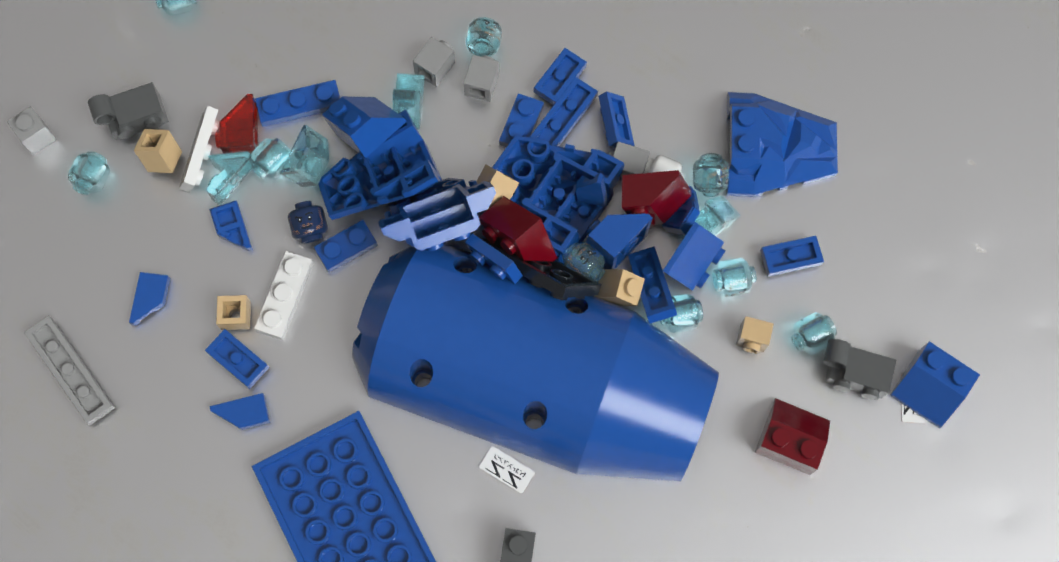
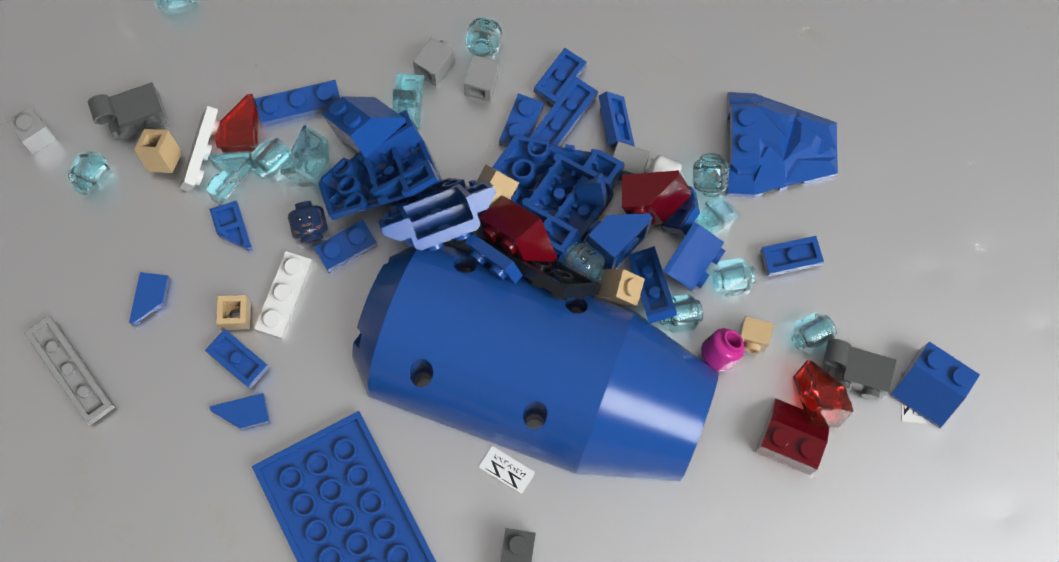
(723, 349): none -> dark pink head
(822, 396): none -> clear red slope

